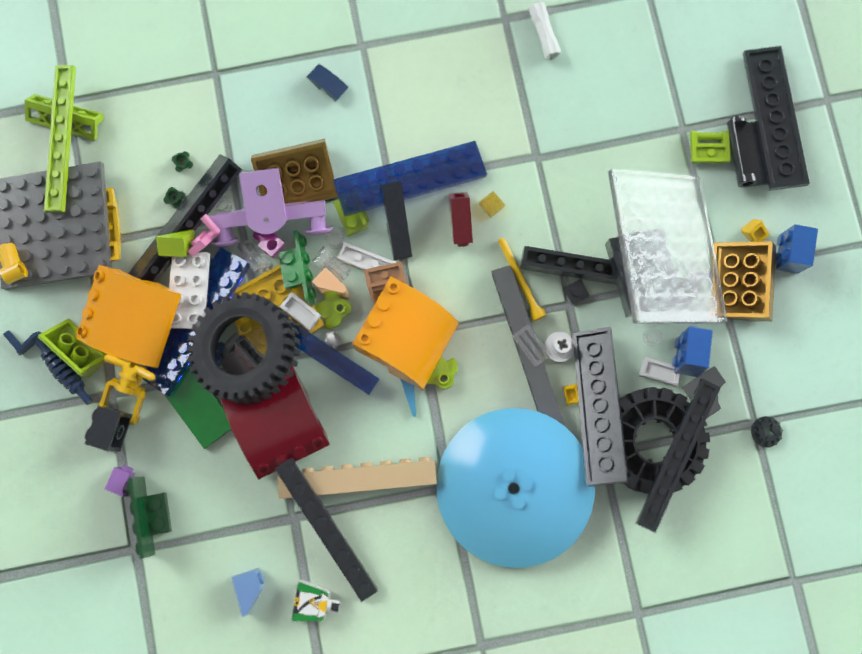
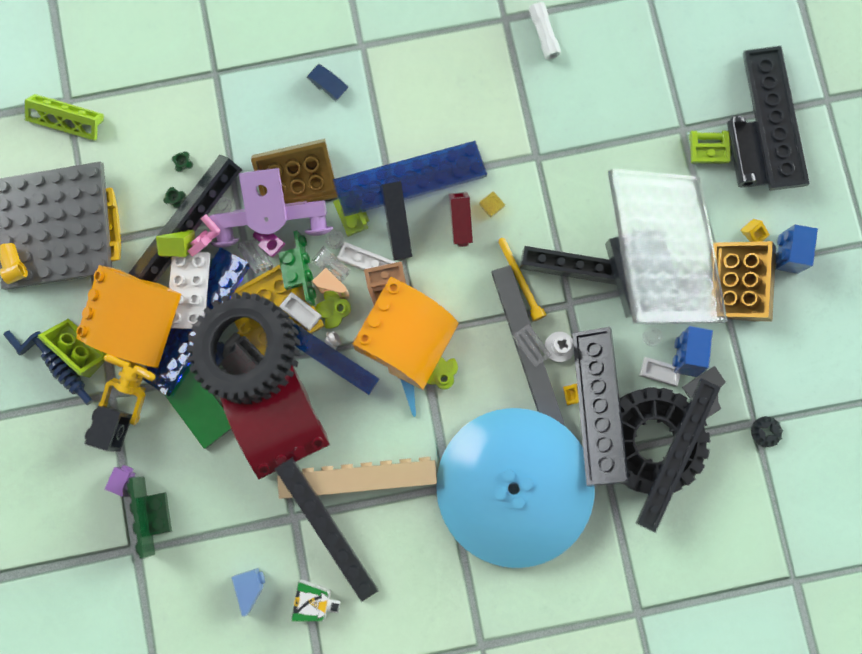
(60, 139): lime tile -> none
(576, 291): black plate -> none

